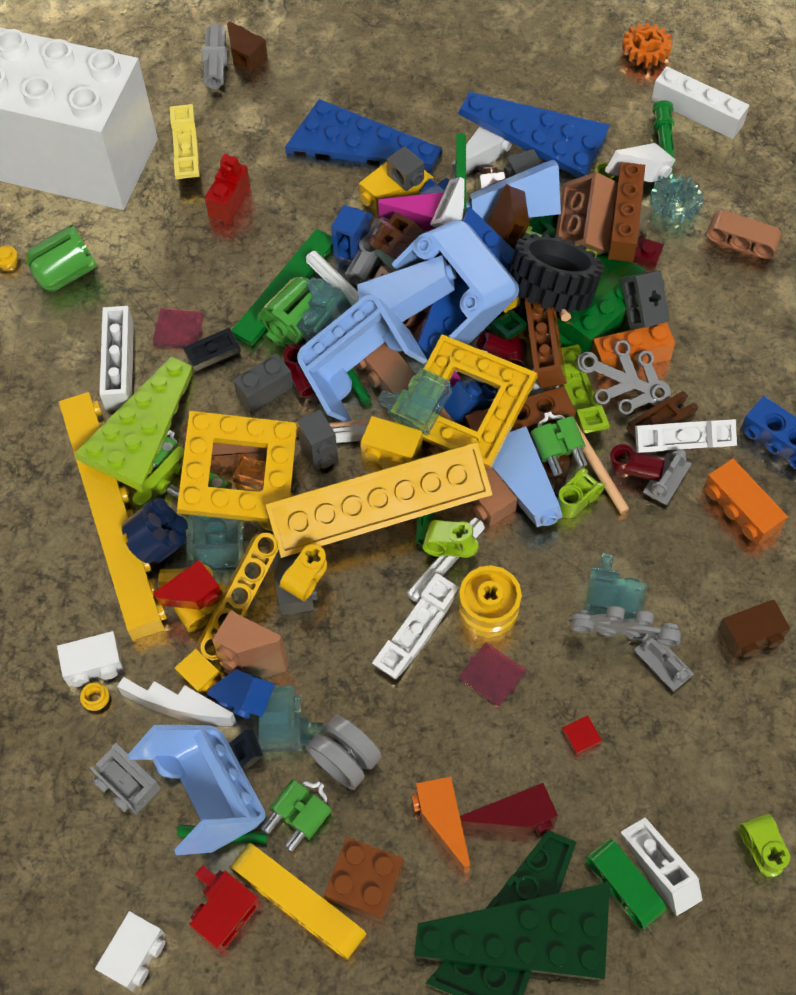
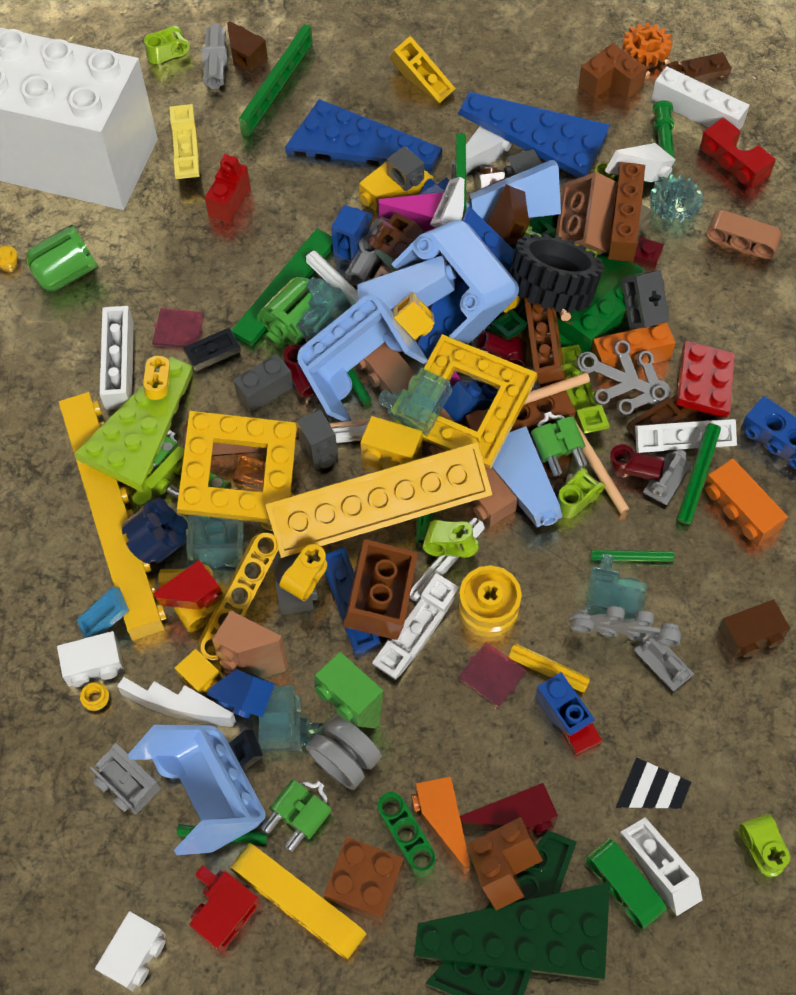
(103, 613): none -> dark azure tile
(152, 377): none -> yellow beam
(163, 45): none -> lime piece
(276, 80): none -> green tile
(340, 578): none -> blue tile
(350, 691): none -> bright green slope
(380, 589): none -> dark orange brick
(405, 820): none -> green beam
(414, 316): none -> yellow brick
(421, 70): none -> yellow slope
(502, 856): none -> dark orange brick
(548, 667): none -> yellow axle
(557, 387): none -> light nougat bar
(563, 705): none -> blue slope
(612, 69): none -> dark orange brick
(634, 555): none -> green bar
(653, 788): none -> sticker
(699, 474): none -> green axle
(703, 67): none -> reddish brown hinge
(705, 379): none -> plate
(748, 166): none -> red arch

